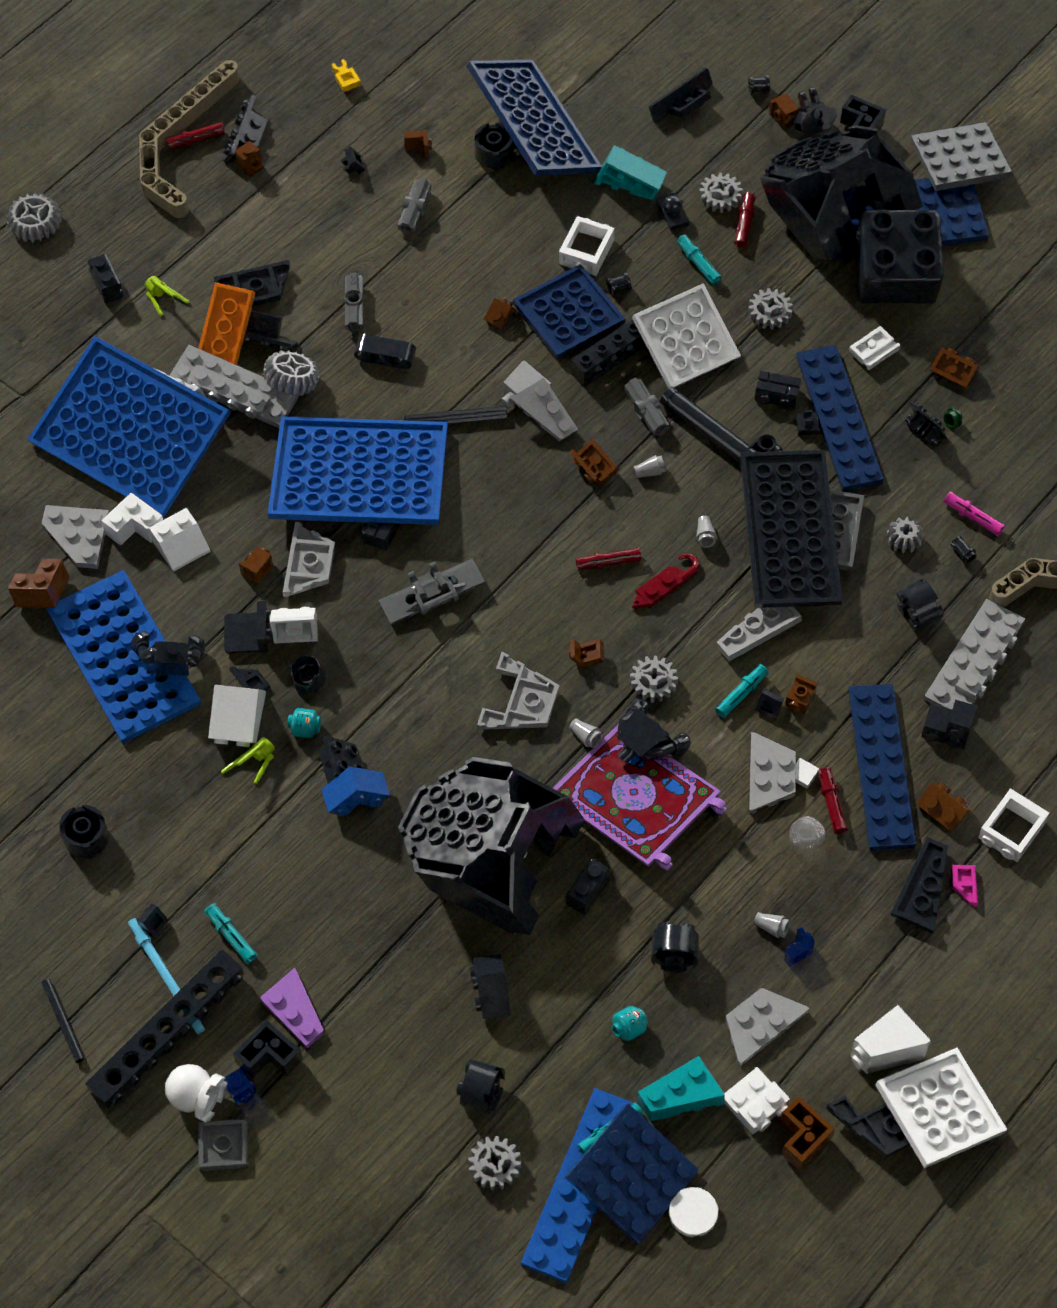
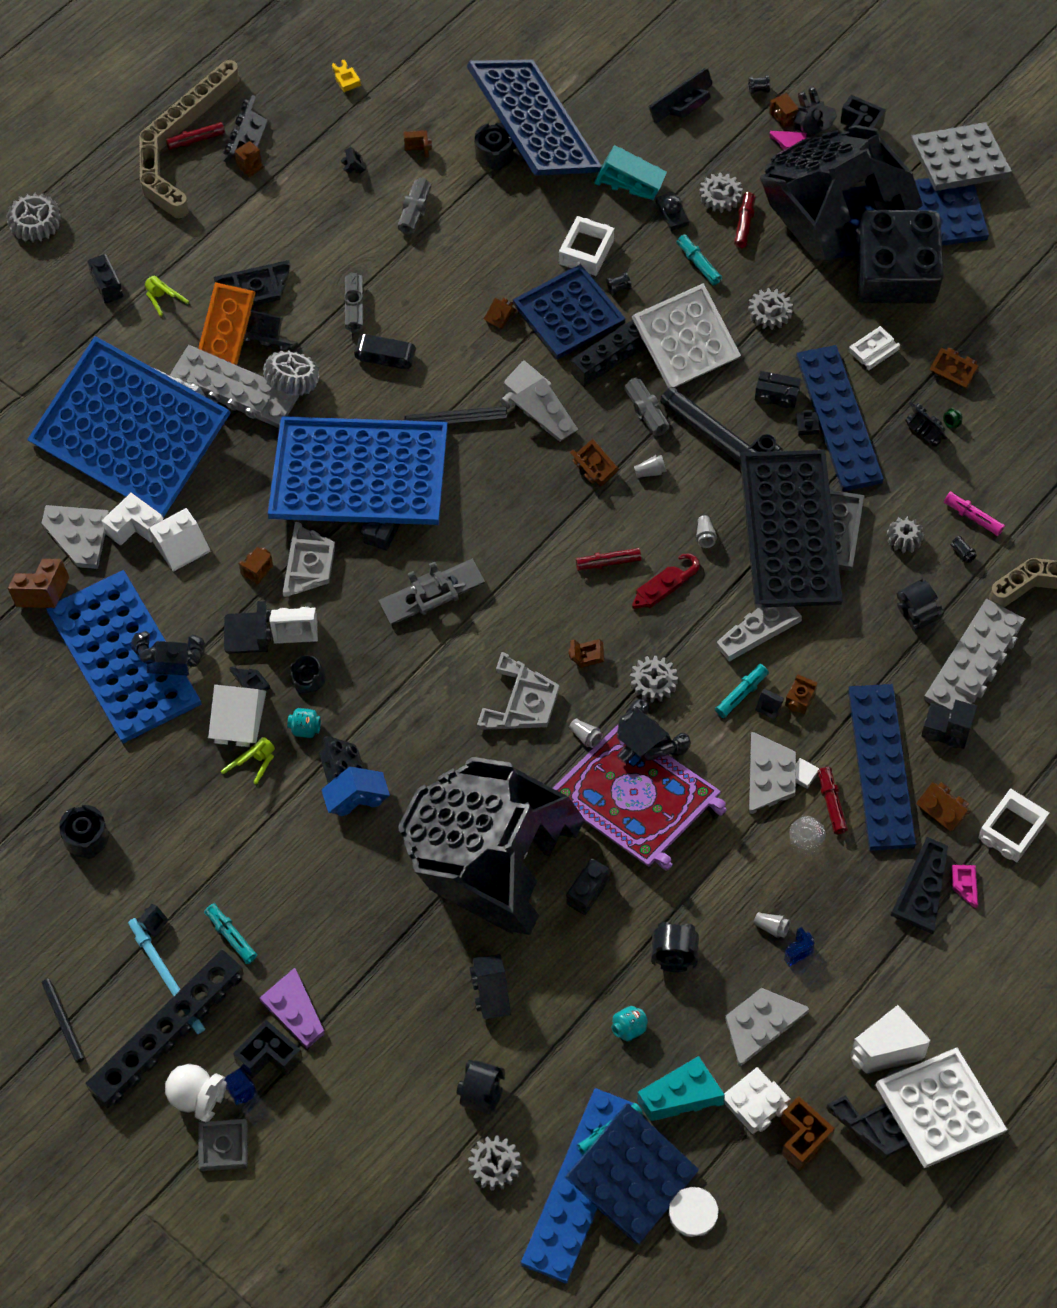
(787, 139): none -> dark pink tile

